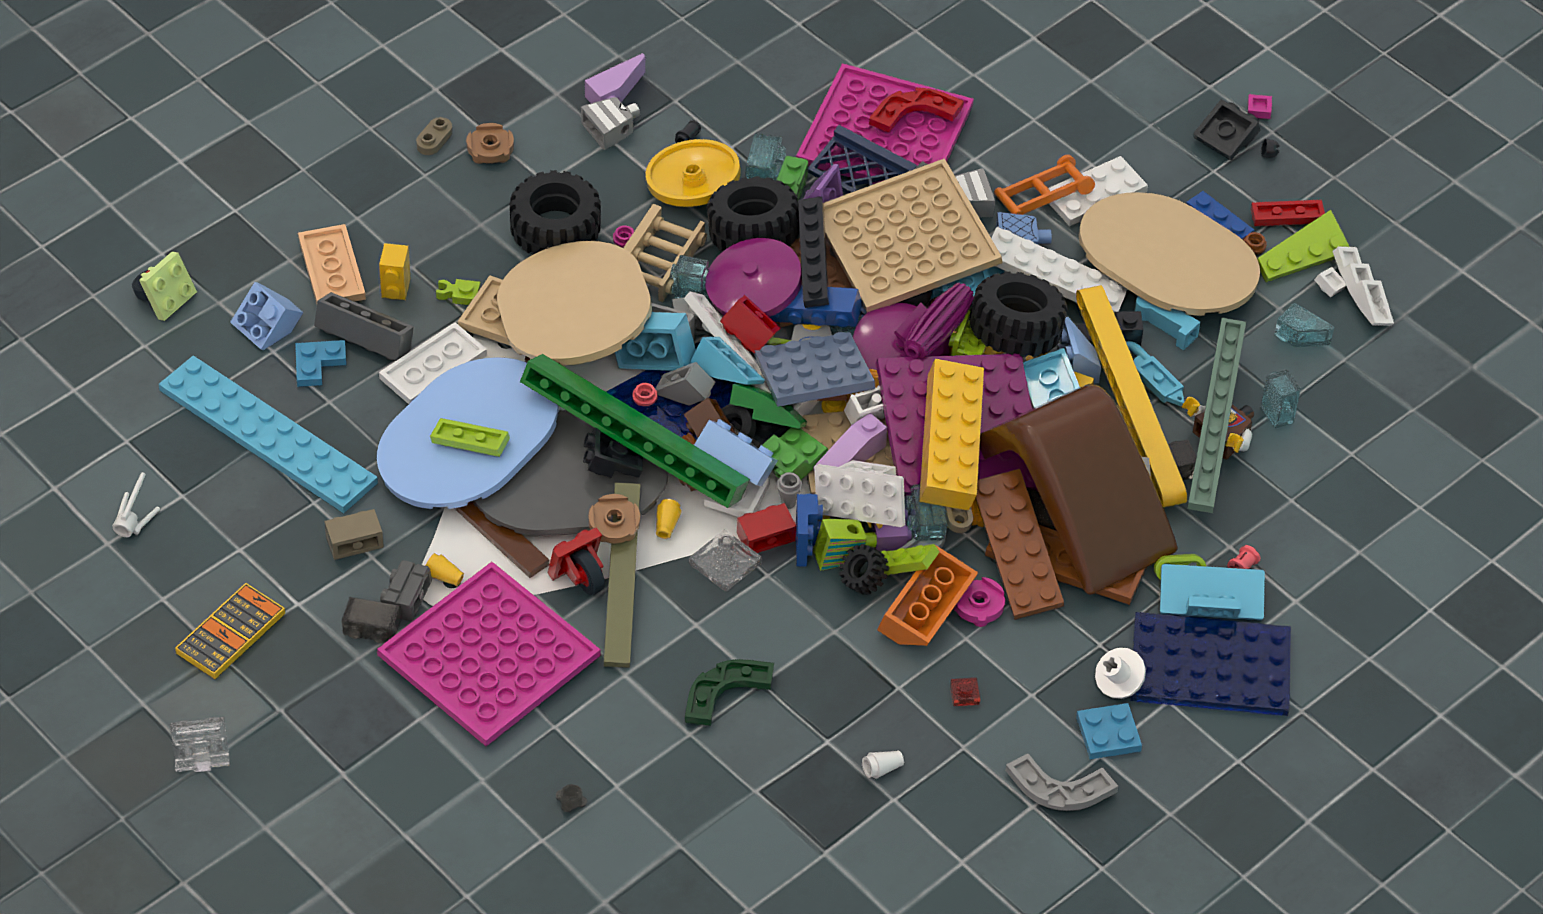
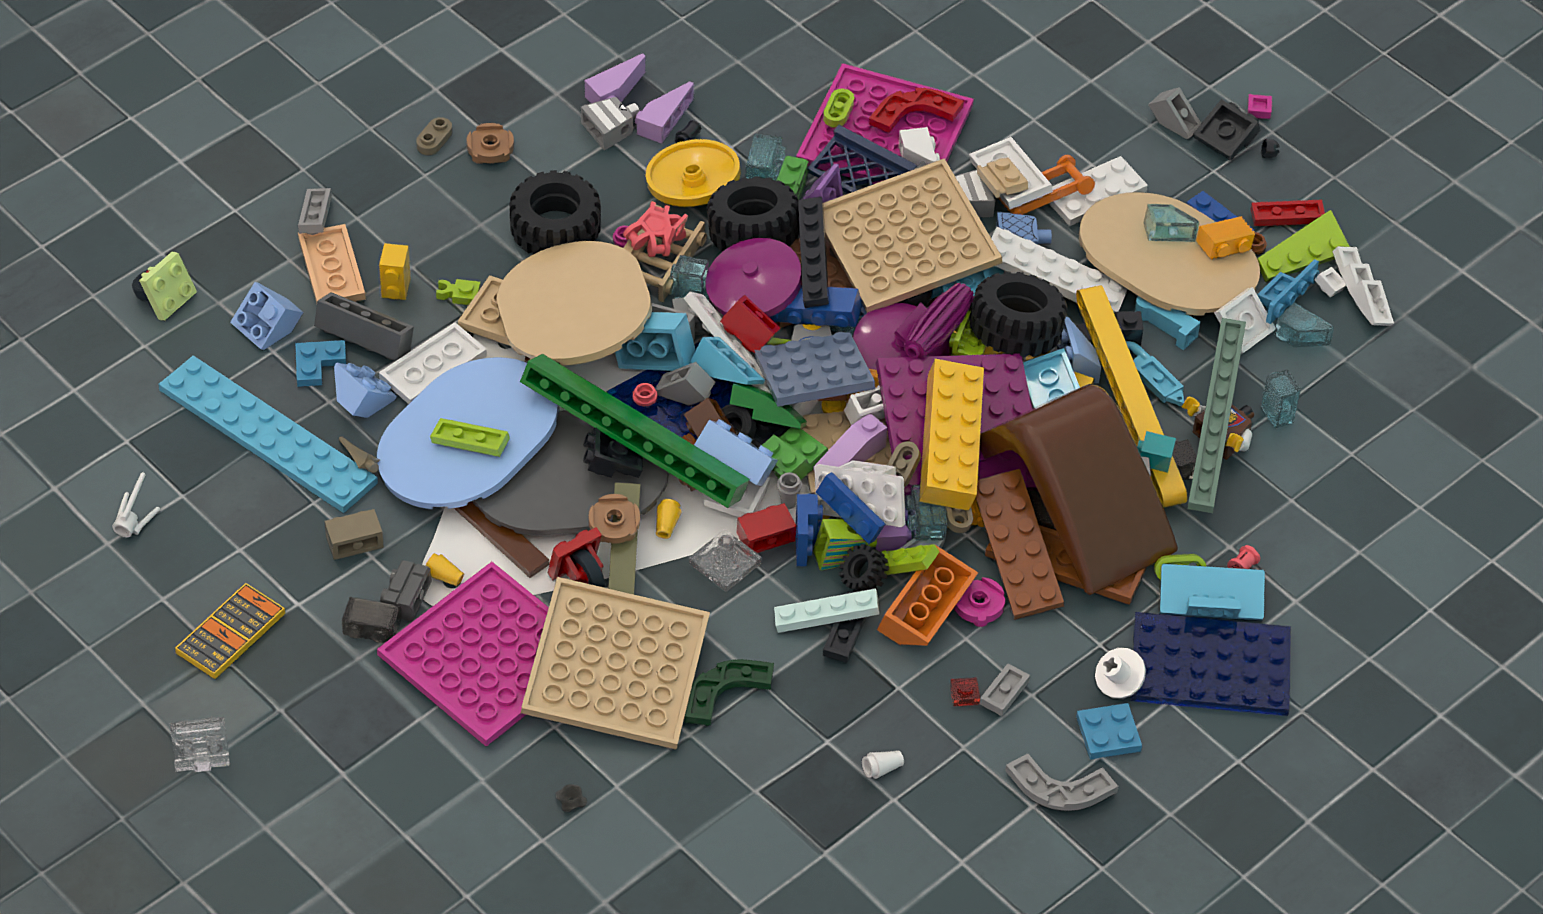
(314, 211): none -> light grey plate
(360, 390): none -> light blue slope
(362, 458): none -> dark tan piece
(615, 663): none -> tan plate
(656, 223): none -> coral piece
(663, 113): none -> lavender slope
(826, 610): none -> light aqua plate
(838, 107): none -> lime plate
(843, 638): none -> black plate
(850, 508): none -> blue plate
(905, 467): none -> dark tan plate
(917, 146): none -> white slope
(1002, 177): none -> tan plate
(1004, 689): none -> light grey plate
(1037, 182): none -> white plate
(1158, 450): none -> teal brick
(1169, 223): none -> clear light blue slope
(1175, 112): none -> light grey slope
(1225, 237): none -> light orange brick
(1249, 309): none -> white plate
(1285, 289): none -> dark azure bracket

